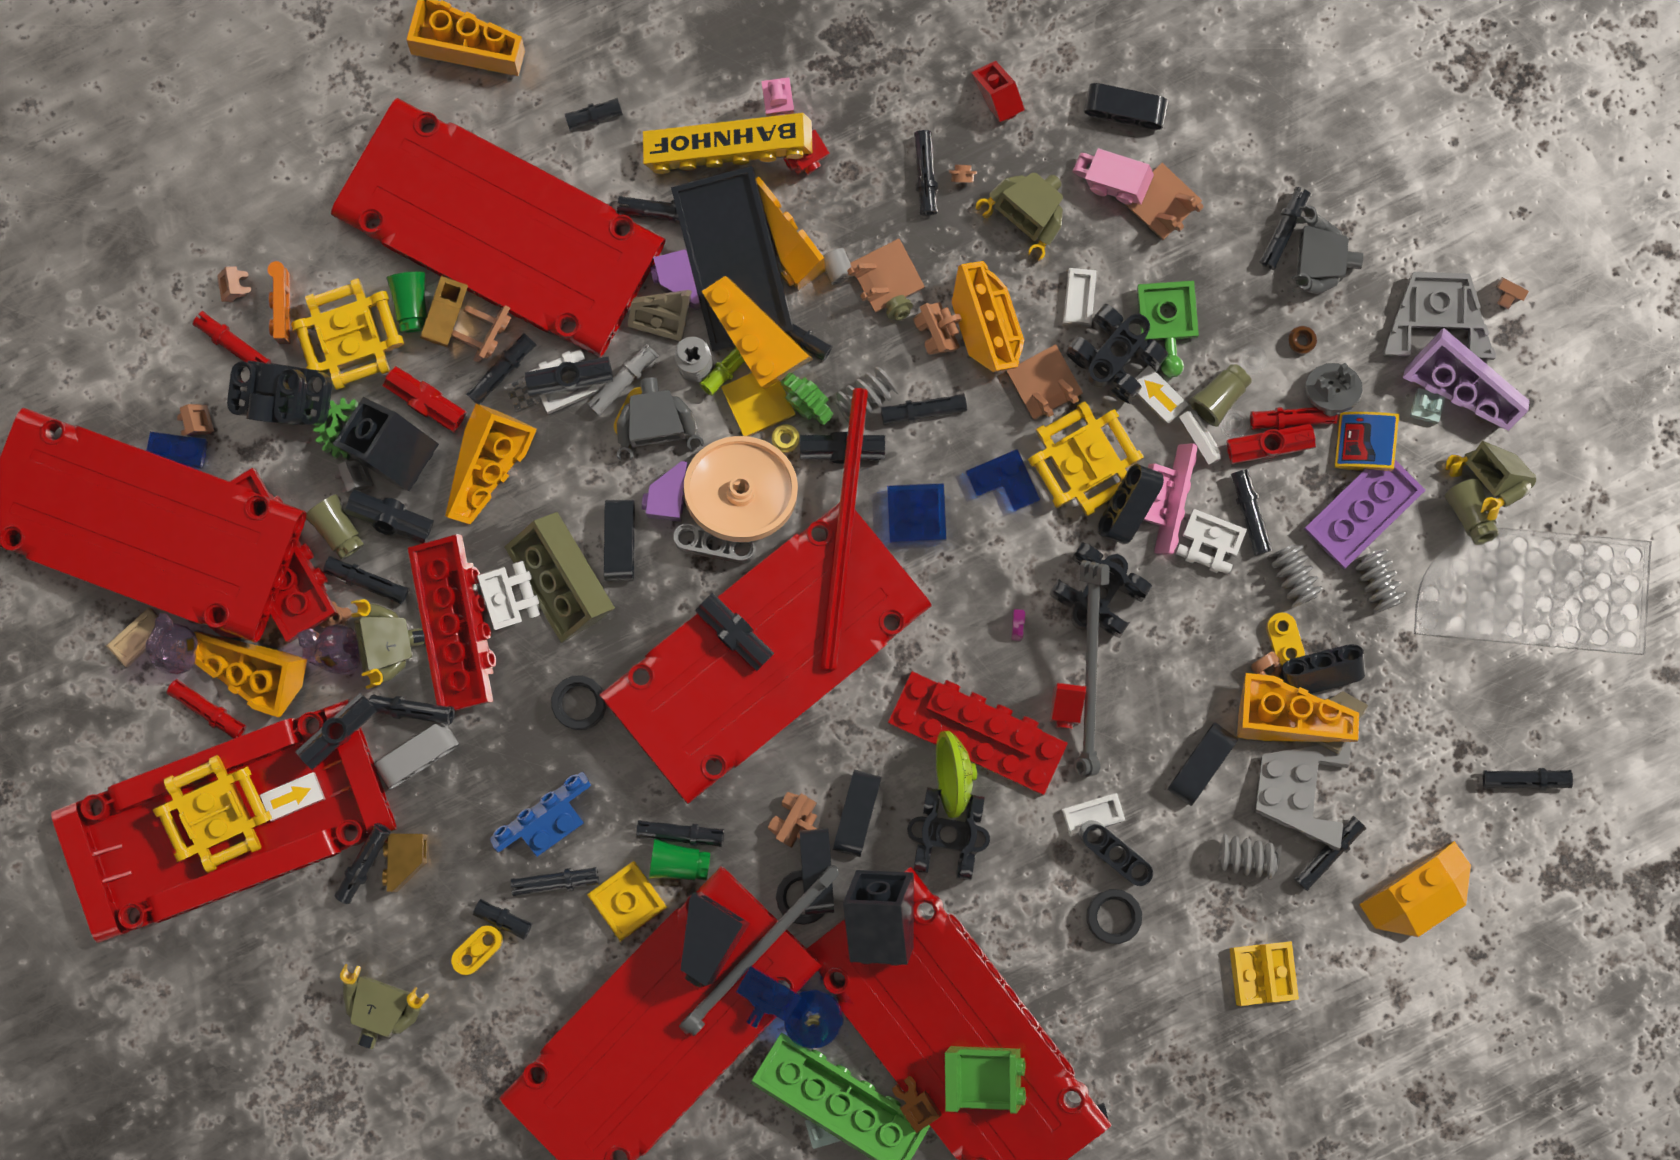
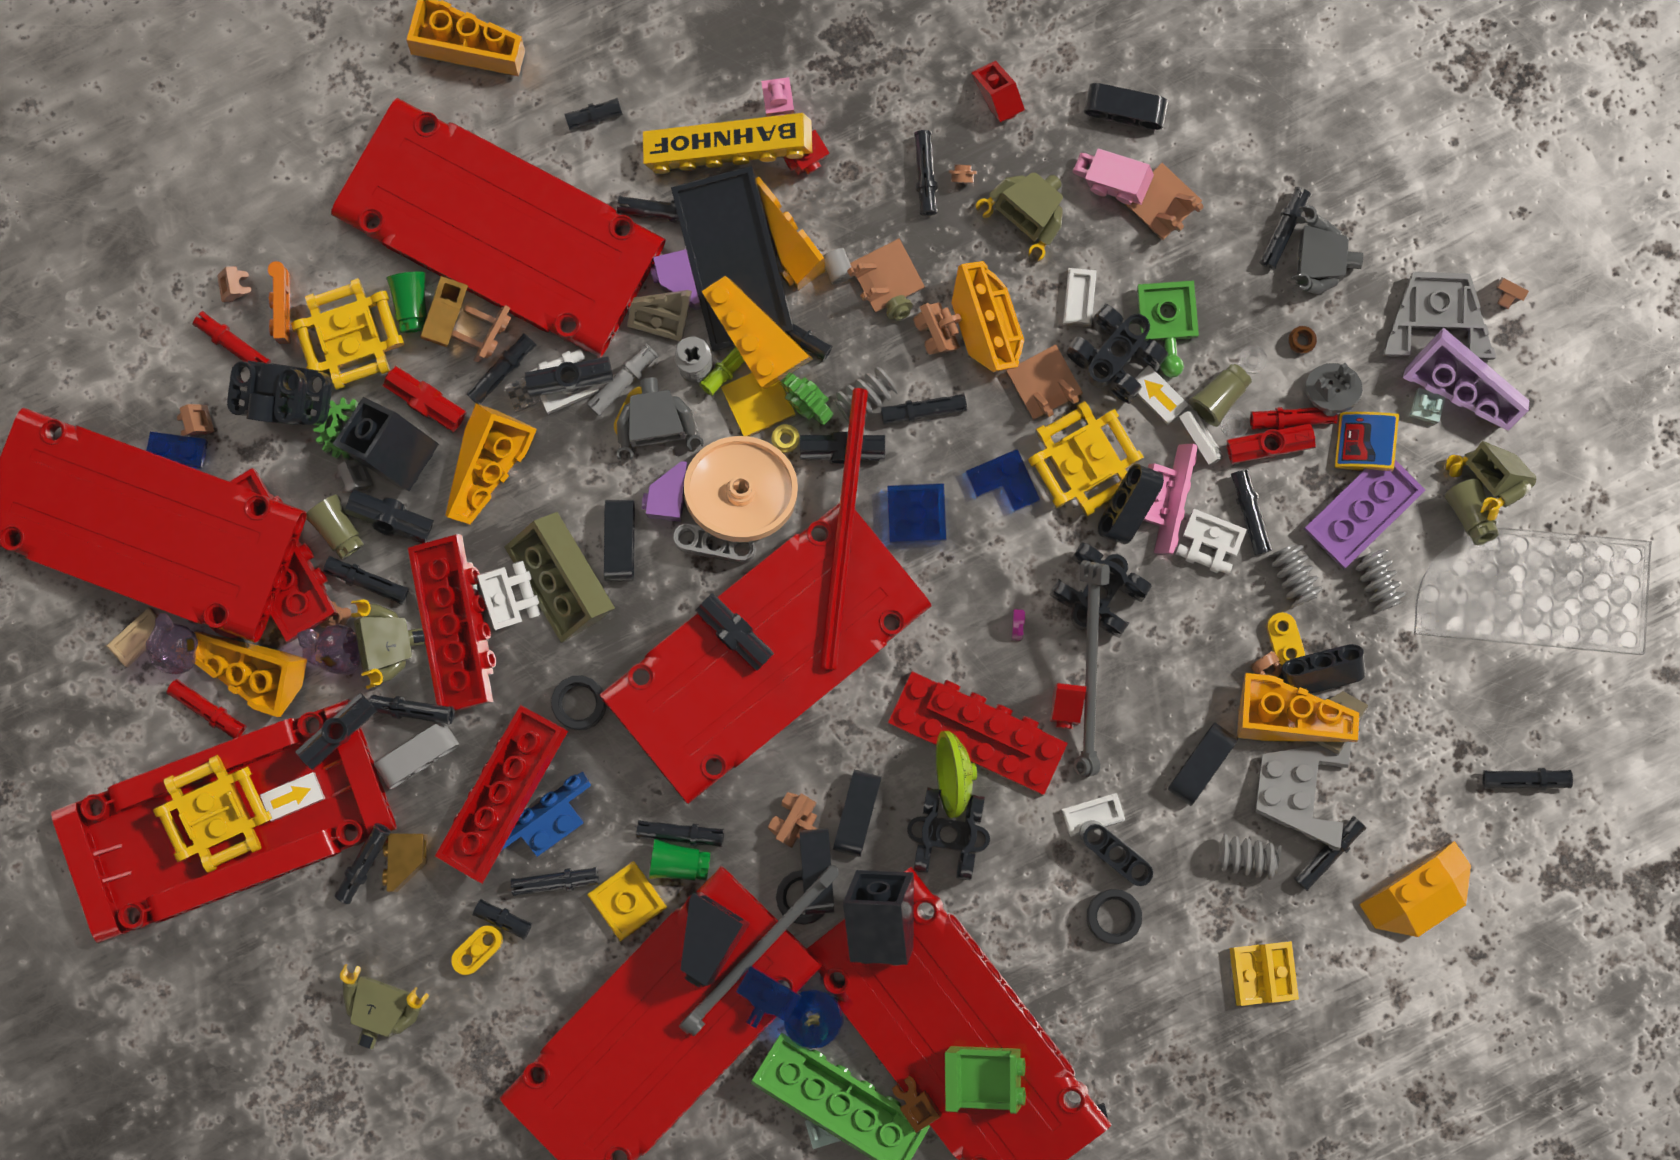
(501, 794): none -> red plate

